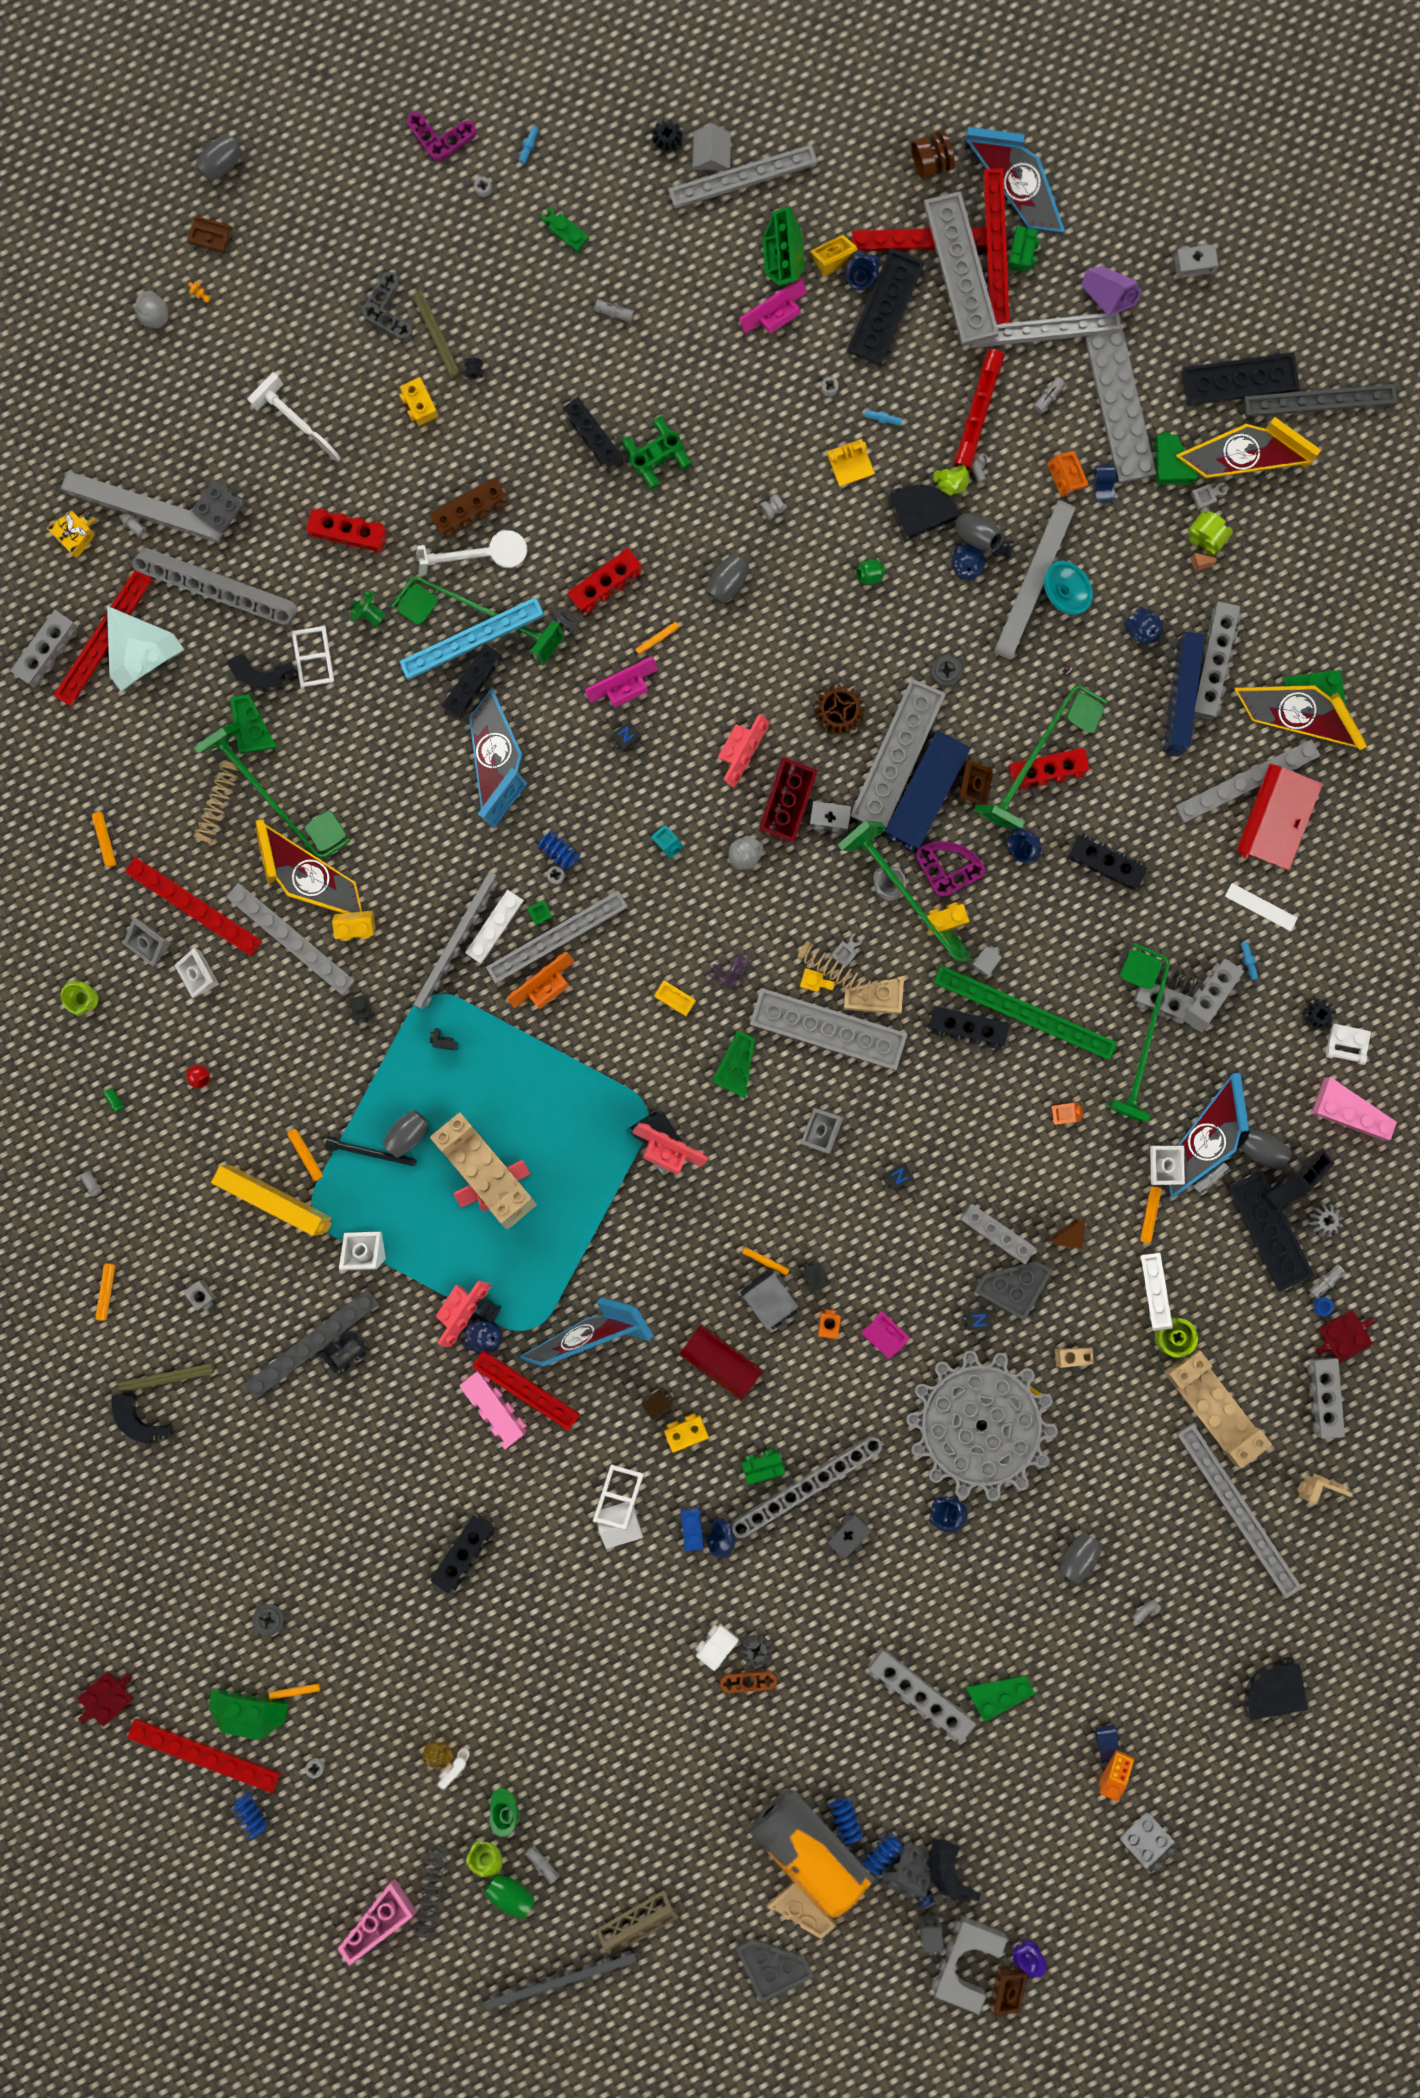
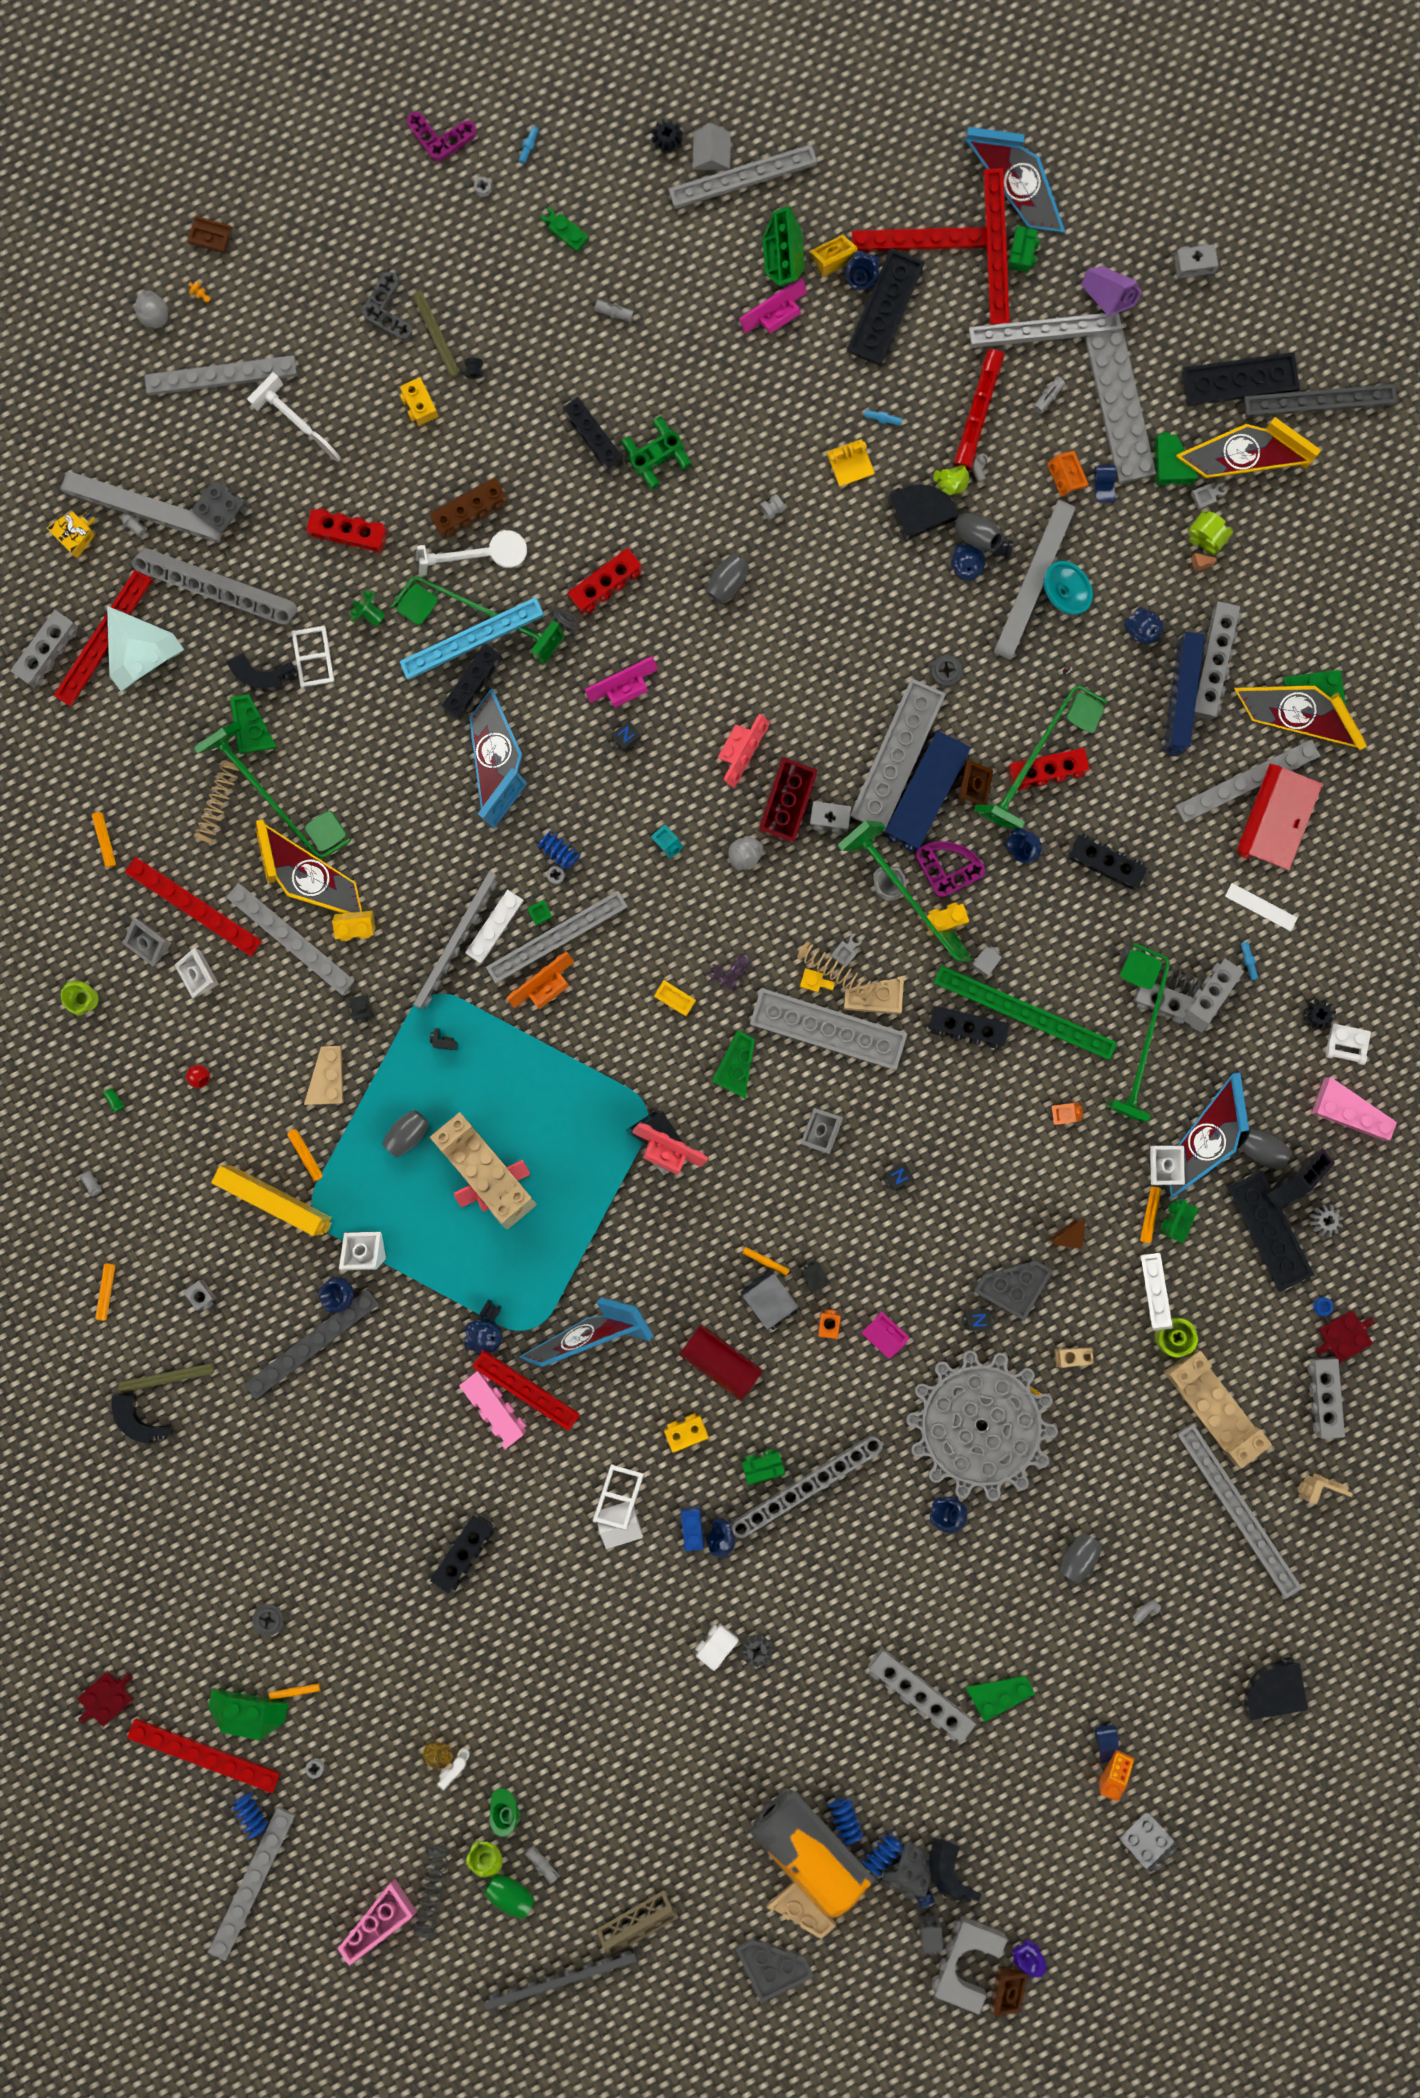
(218, 158): dark grey piece -> none
(219, 375): none -> light grey plate
(251, 1883): none -> light grey plate
(327, 1078): none -> tan wing
(333, 1143): black piece -> none
(336, 1294): none -> dark blue hair
(344, 1352): black window -> none
(459, 1309): coral bracket -> none
(657, 638): light orange piece -> none
(657, 1403): dark brown brick -> none
(762, 1675): dark orange beam -> none
(834, 694): reddish brown gear -> none
(835, 386): light grey bush -> none
(846, 1545): dark grey brick -> none
(870, 572): green head -> none
(932, 155): reddish brown wheel -> none
(961, 268): light grey plate -> none
(997, 1233): light grey brick -> none
(1179, 1220): none -> green bracket
(1211, 1178): light grey pin -> none
(1327, 1281): light grey pin -> none

